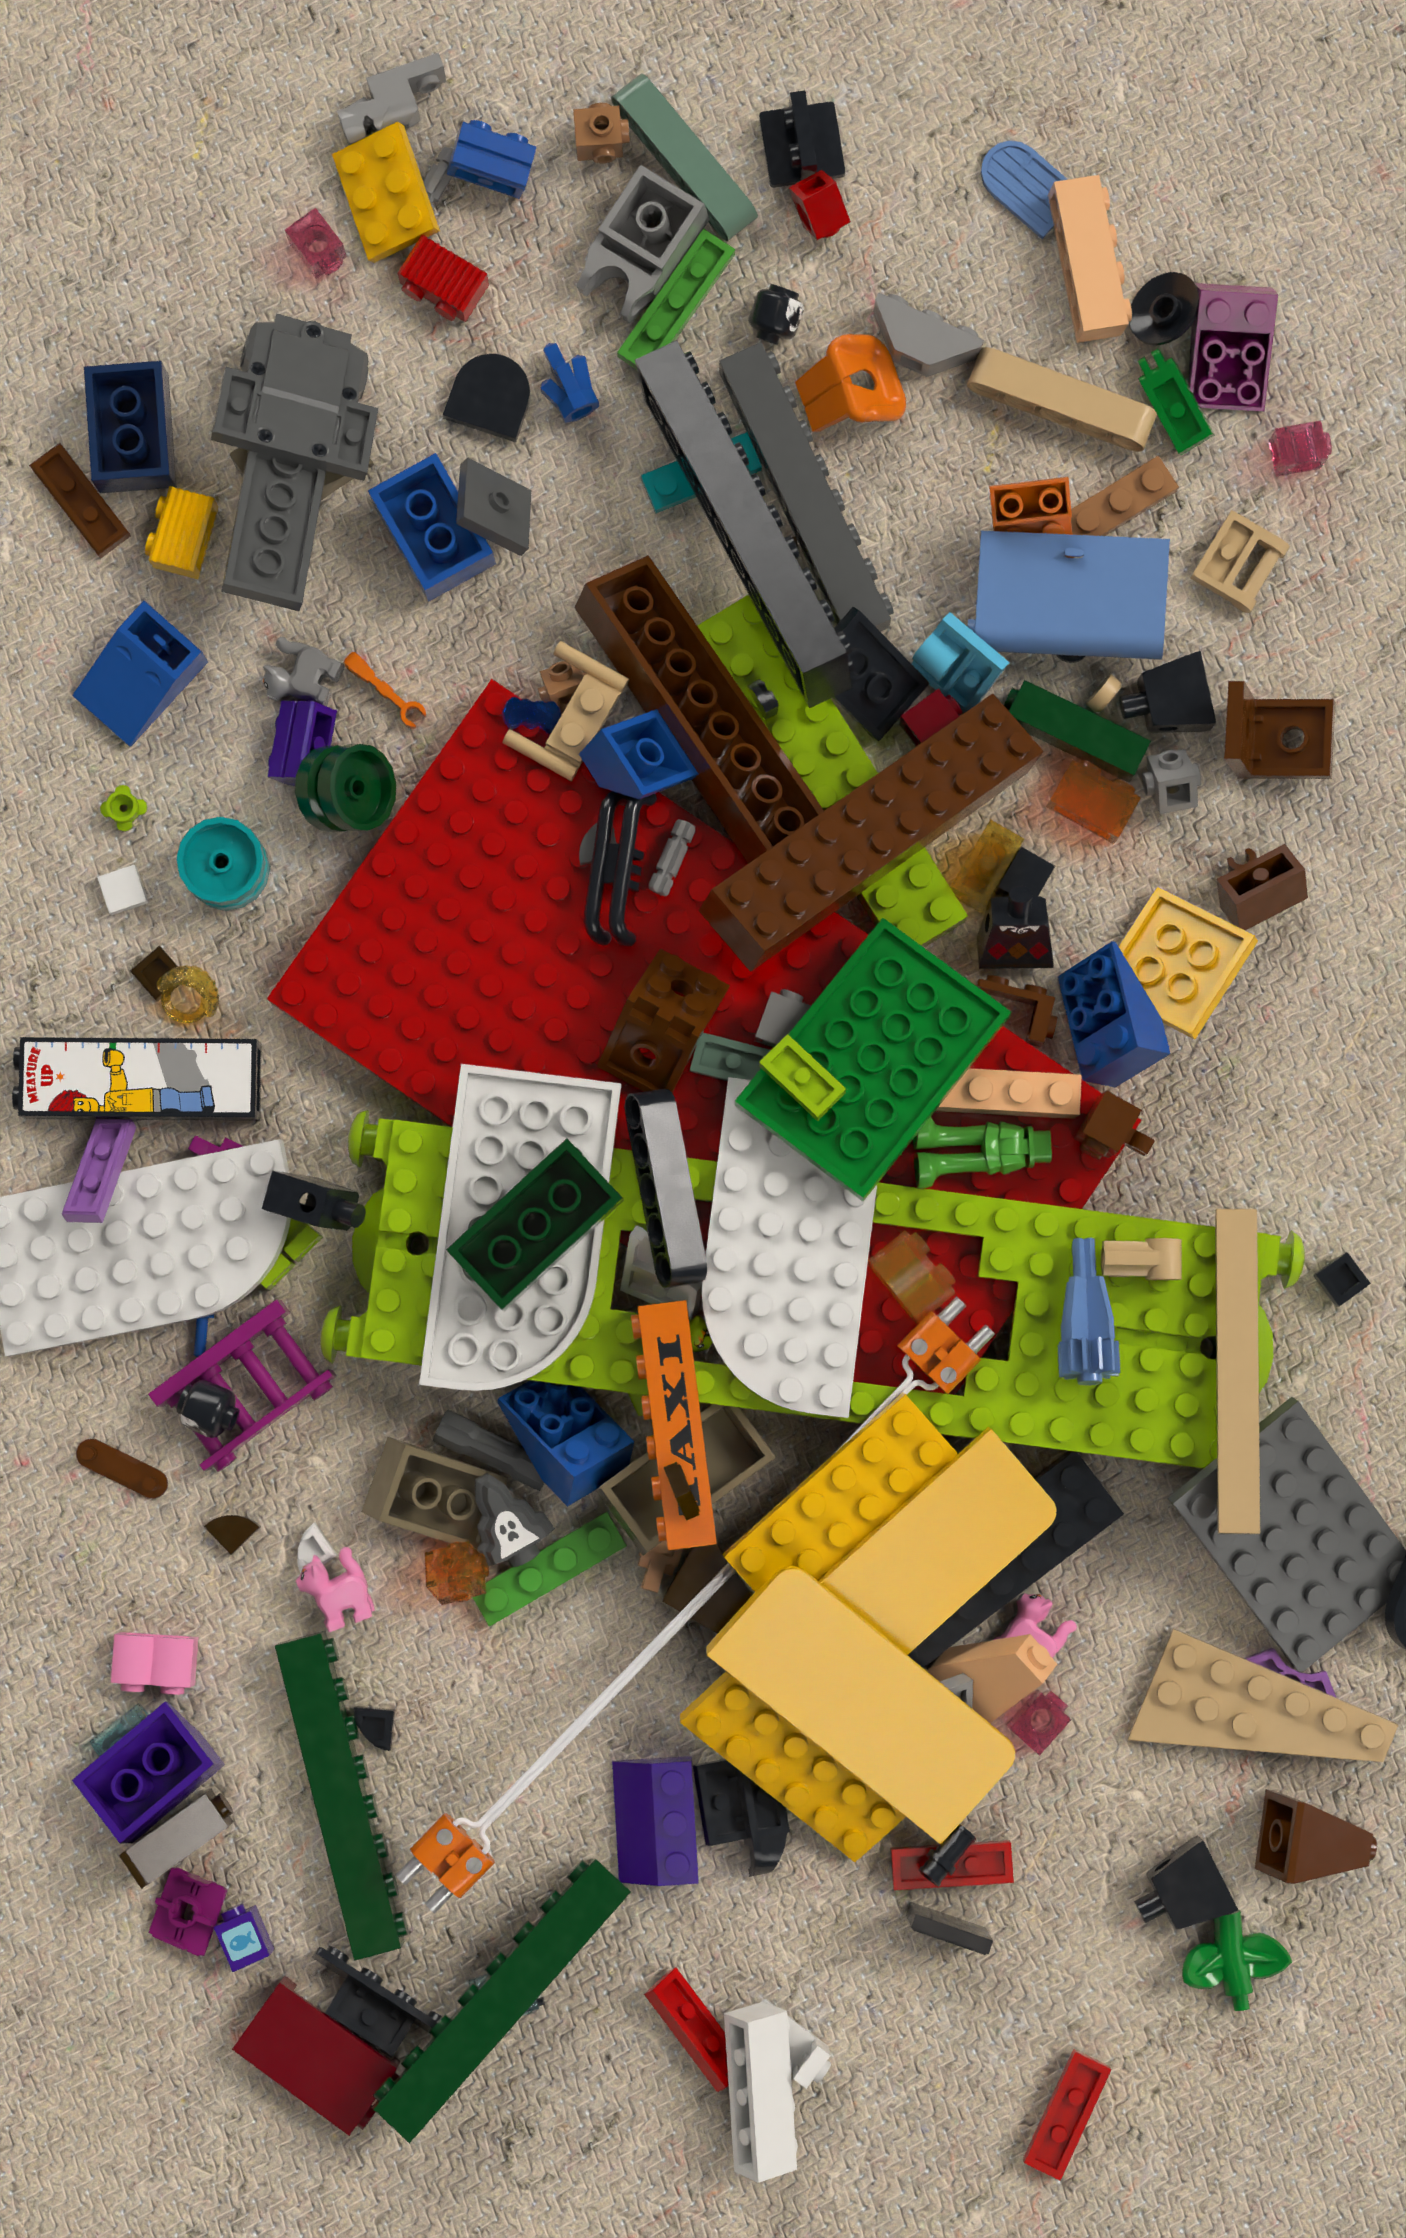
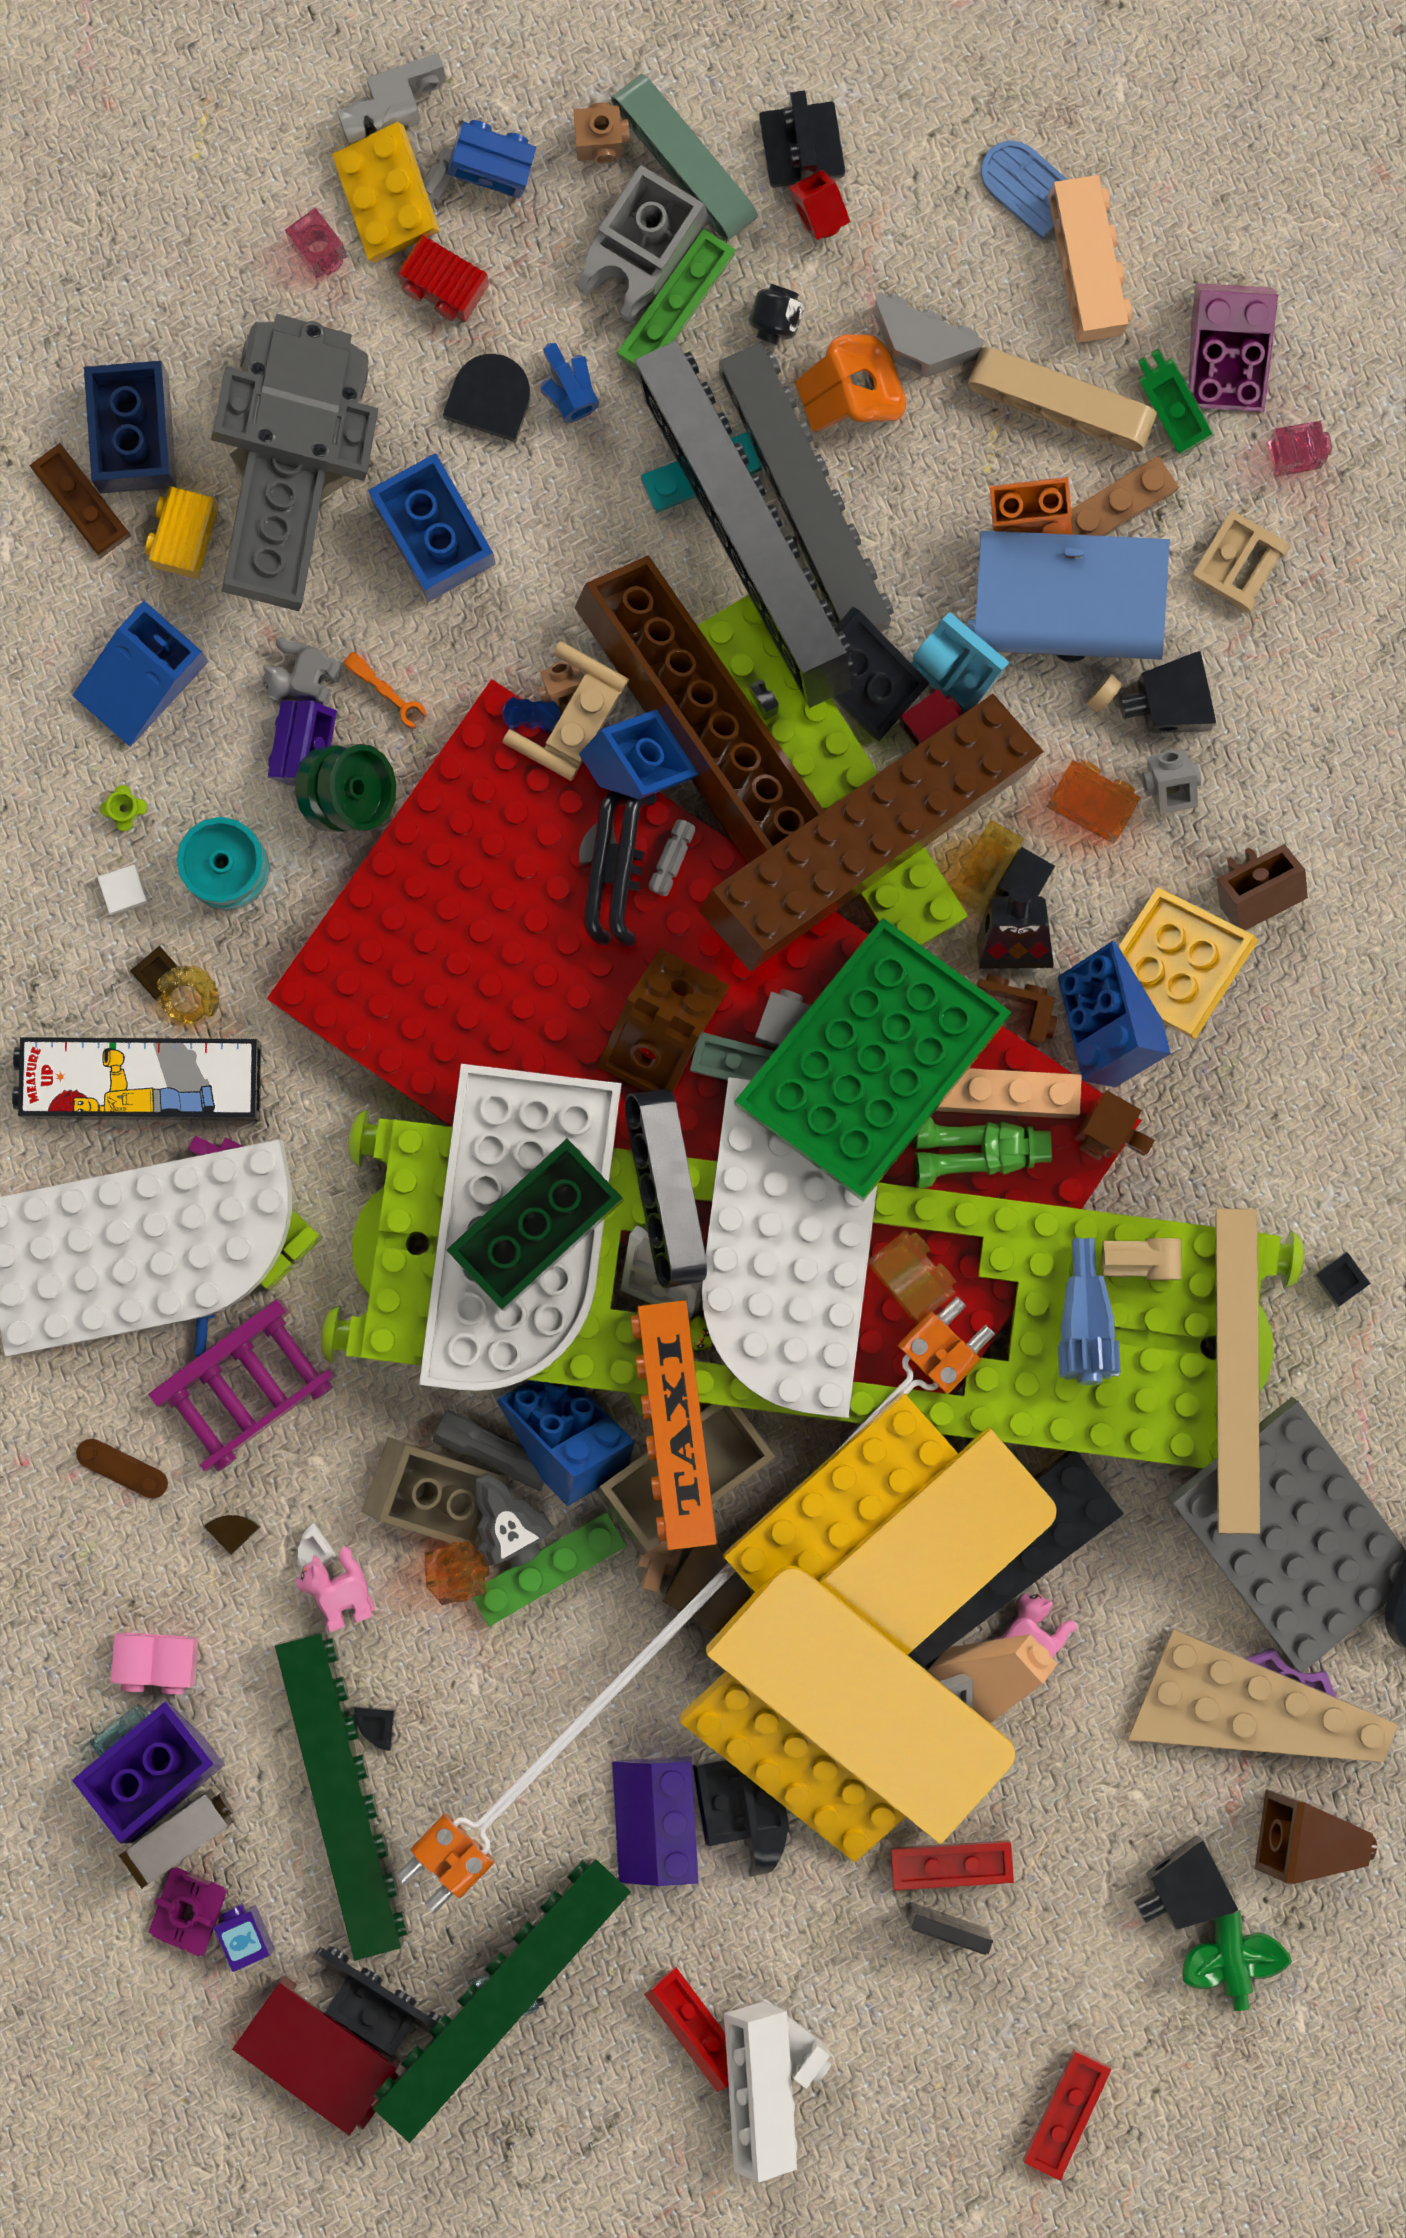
(99, 1170): medium lavender tile -> none
(208, 1408): black head -> none
(325, 1206): black torso -> none
(494, 507): dark grey plate -> none
(682, 1490): dark brown tile -> none
(802, 1077): lime plate -> none
(946, 1855): black pin -> none
(1021, 1721): clear pink brick -> none
(1077, 730): dark green brick -> none
(1164, 308): black dish -> none
(1257, 731): reddish brown bracket -> none

